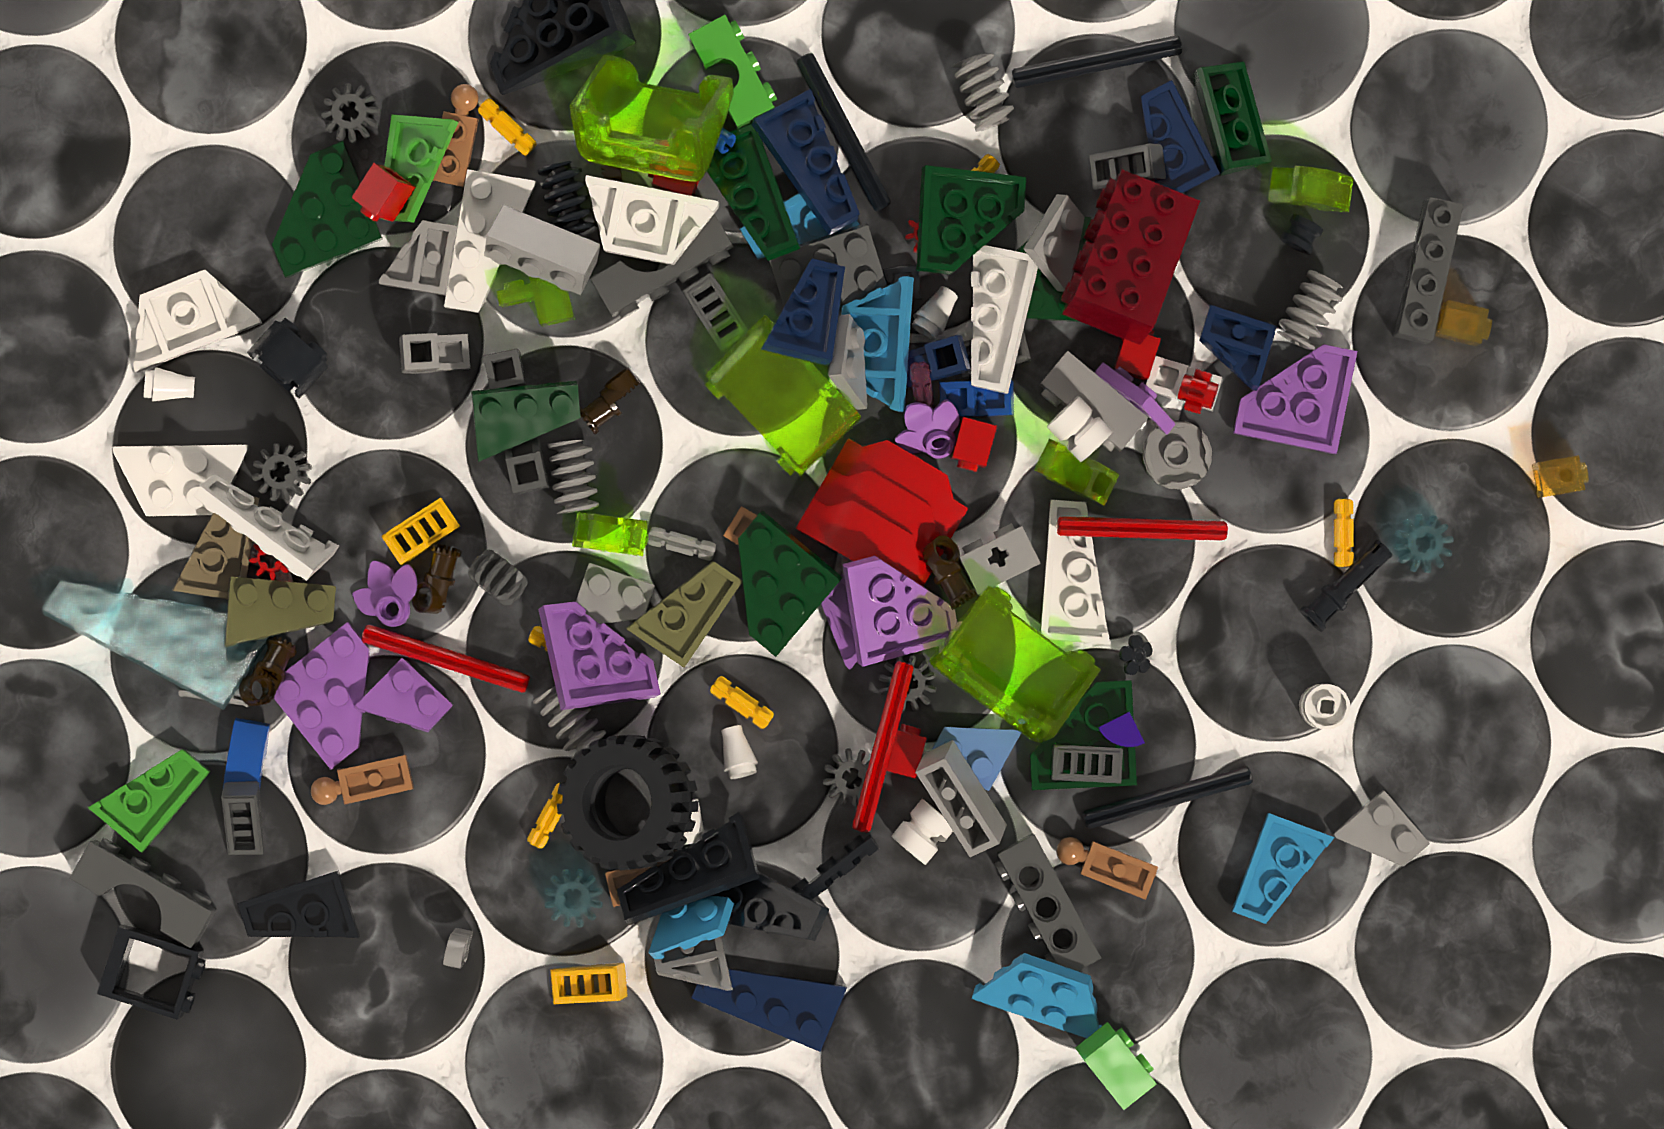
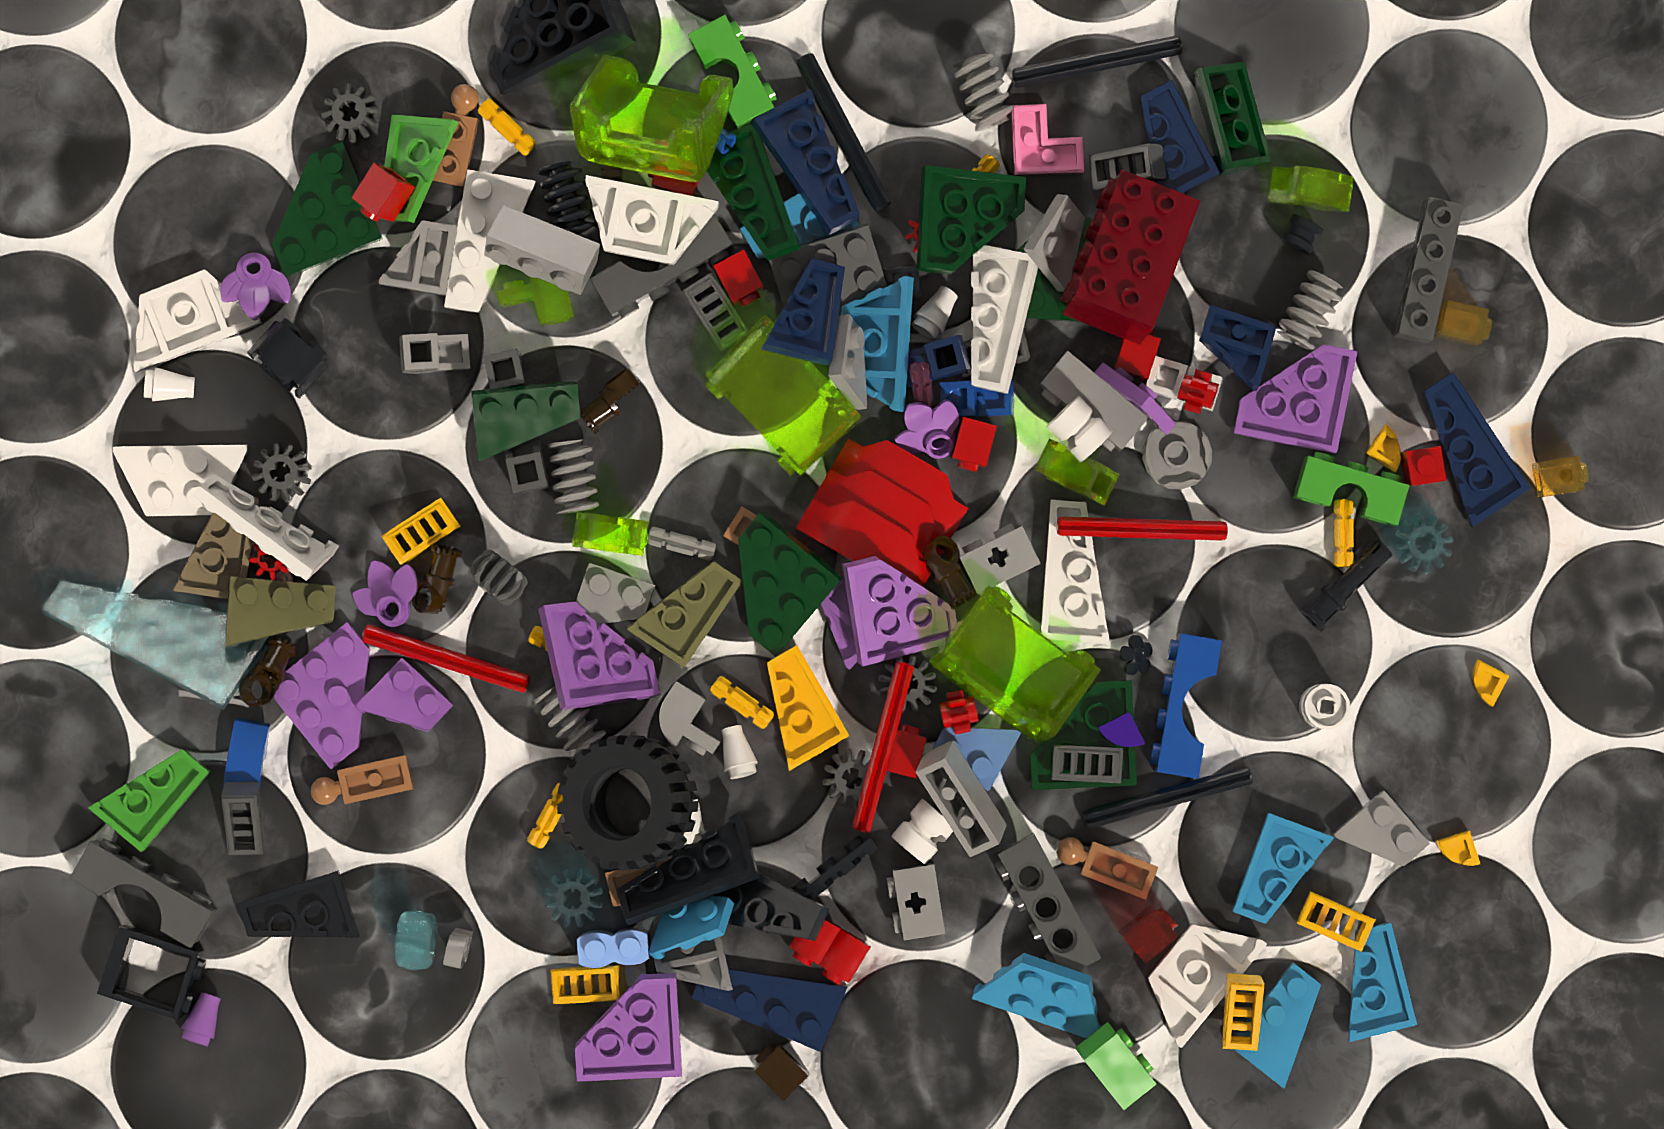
(201, 1021): none -> medium lavender cone
(257, 289): none -> medium lavender plate
(415, 940): none -> clear light blue gear
(603, 947): none -> light blue brick
(635, 1035): none -> medium lavender plate
(676, 719): none -> light grey brick
(739, 279): none -> red brick
(780, 1070): none -> dark brown brick
(803, 709): none -> yellow wing
(834, 950): none -> red brick
(923, 881): none -> light grey brick
(958, 712): none -> red gear
(1036, 152): none -> bright pink tile
(1149, 932): none -> clear red brick
(1192, 661): none -> blue arch
(1194, 975): none -> white wing
(1242, 982): none -> yellow slope
(1283, 1023): none -> dark azure wing
(1363, 933): none -> yellow slope
(1379, 987): none -> dark azure wing
(1381, 495): none -> bright green arch
(1385, 449): none -> yellow tile
(1423, 466): none -> red brick
(1459, 848): none -> yellow tile
(1475, 456): none -> dark blue wing
(1488, 682): none -> yellow tile

